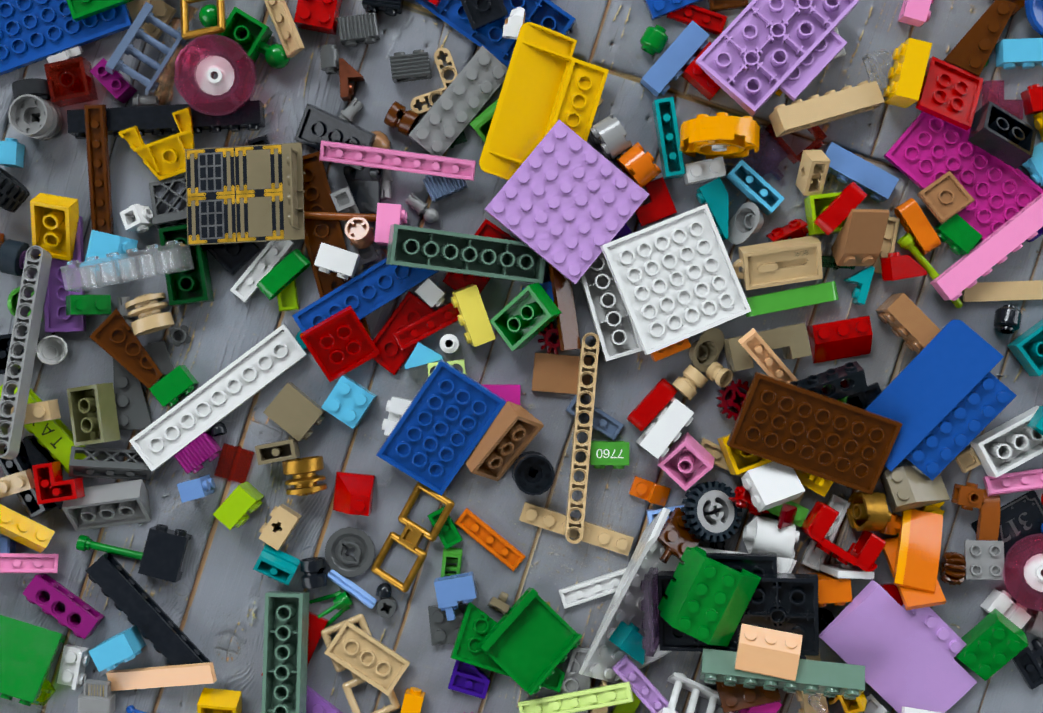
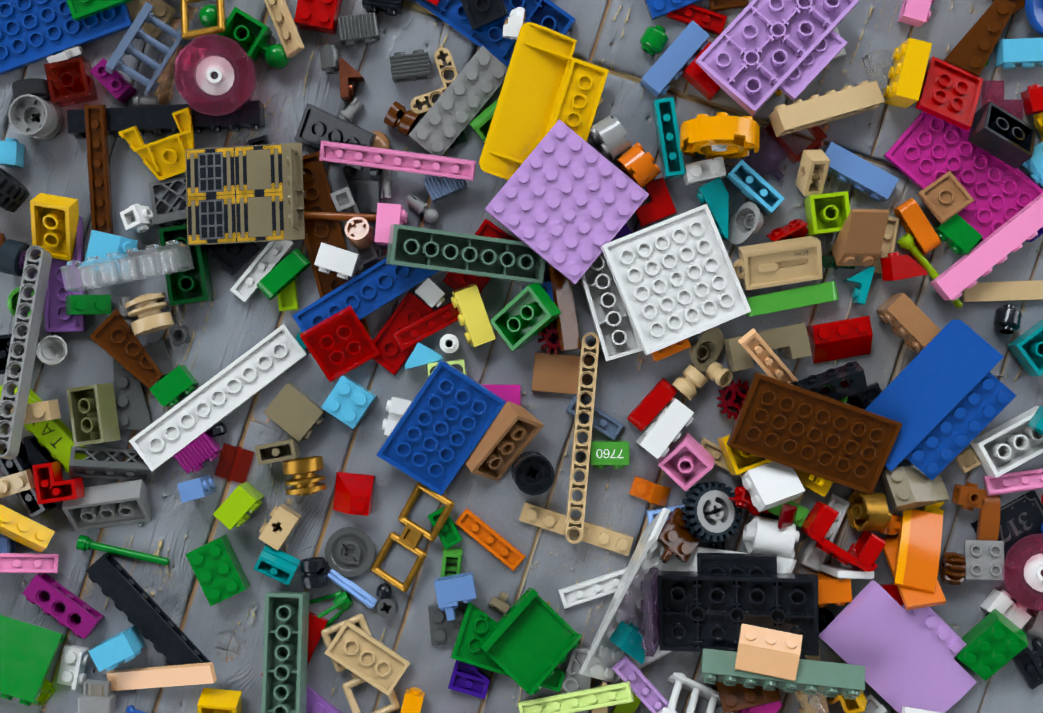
(164, 553): black panel -> none
(218, 570): none -> green brick
(707, 597): green slope -> none
(840, 208): red beam -> none

